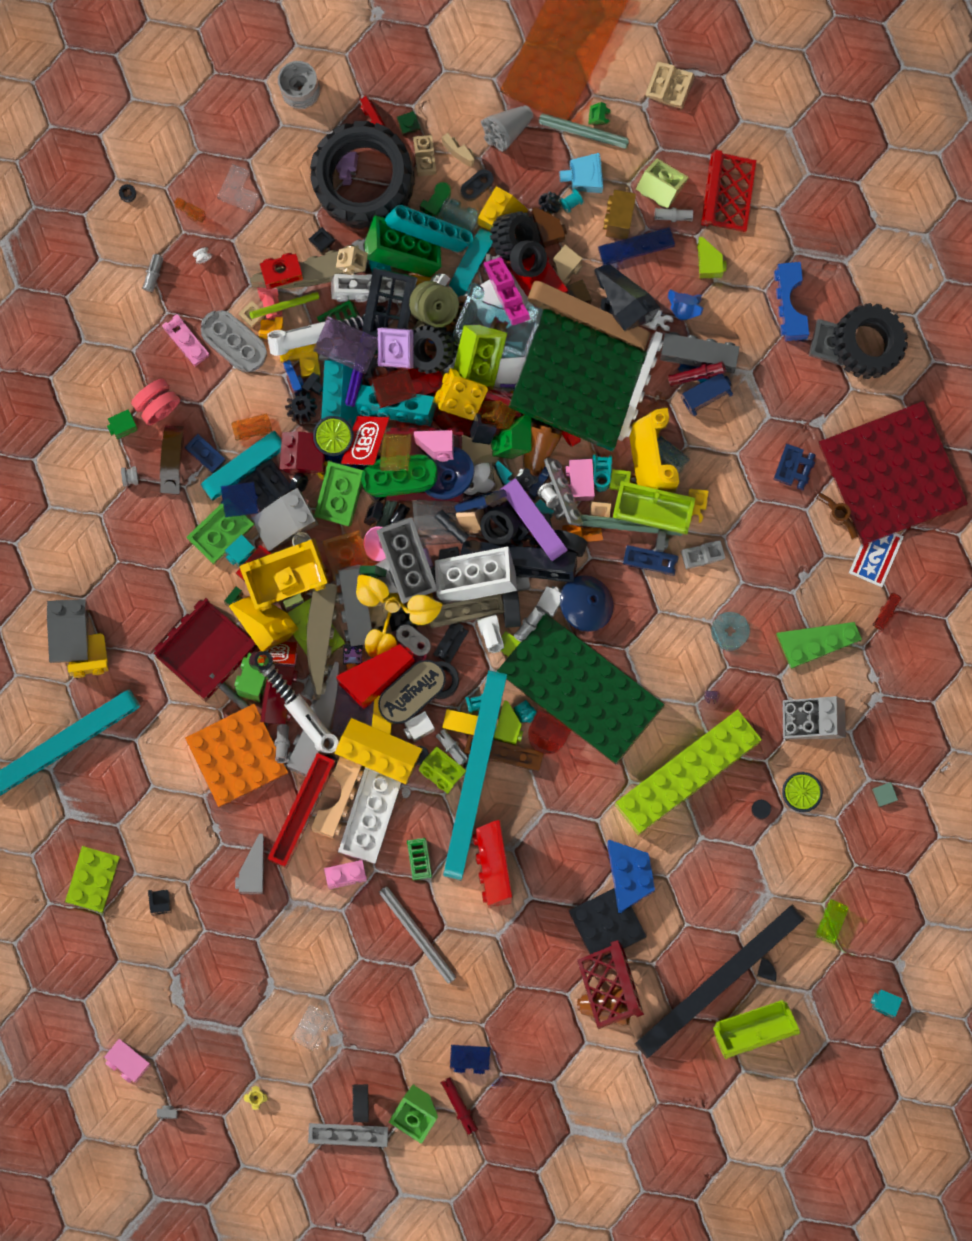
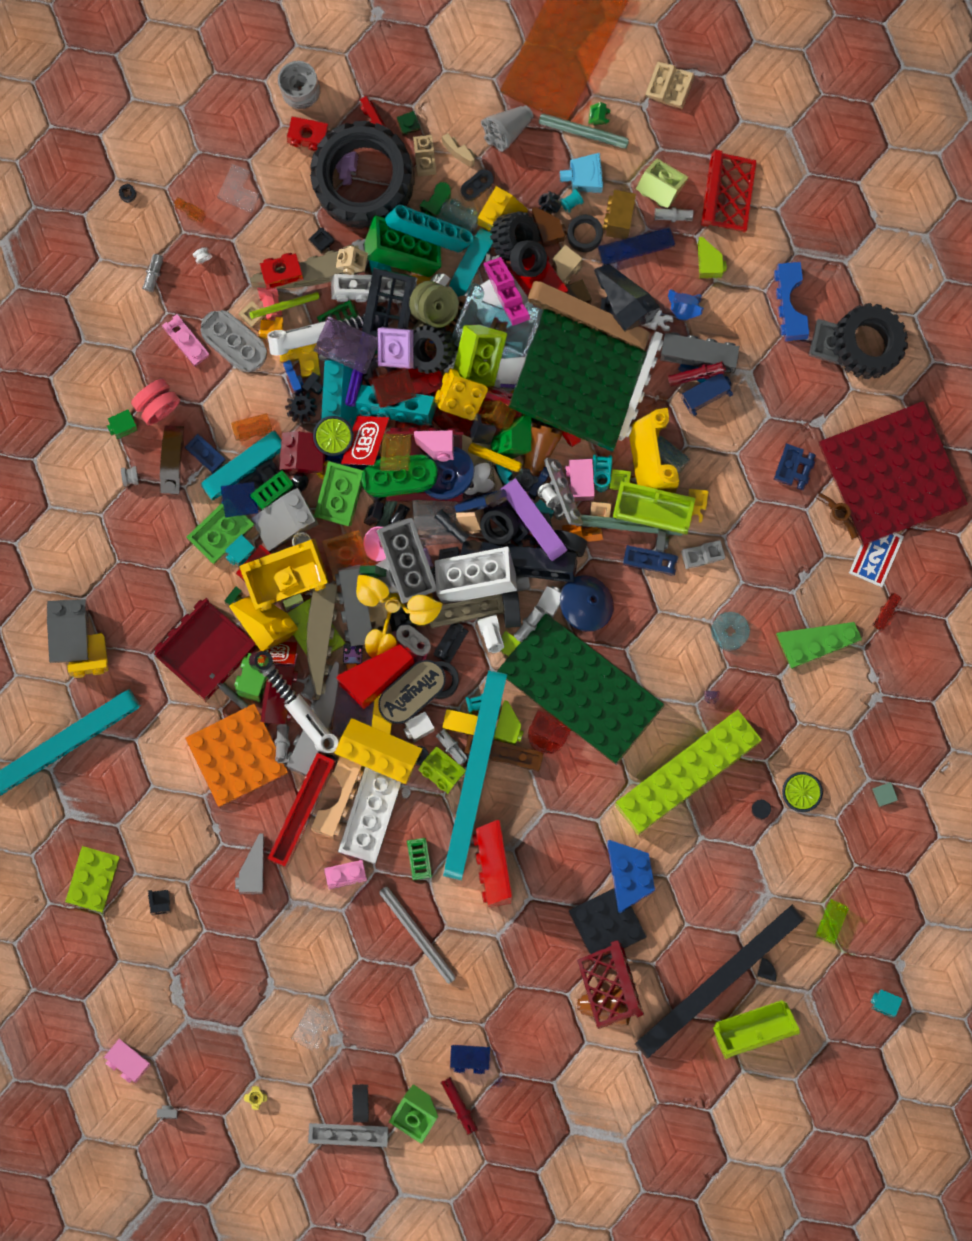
(281, 482): none -> green slope
(299, 126): none -> red brick
(495, 457): none -> yellow axle
(525, 712): teal arm -> none
(581, 247): none -> black tyre
(814, 718): light grey slope -> none

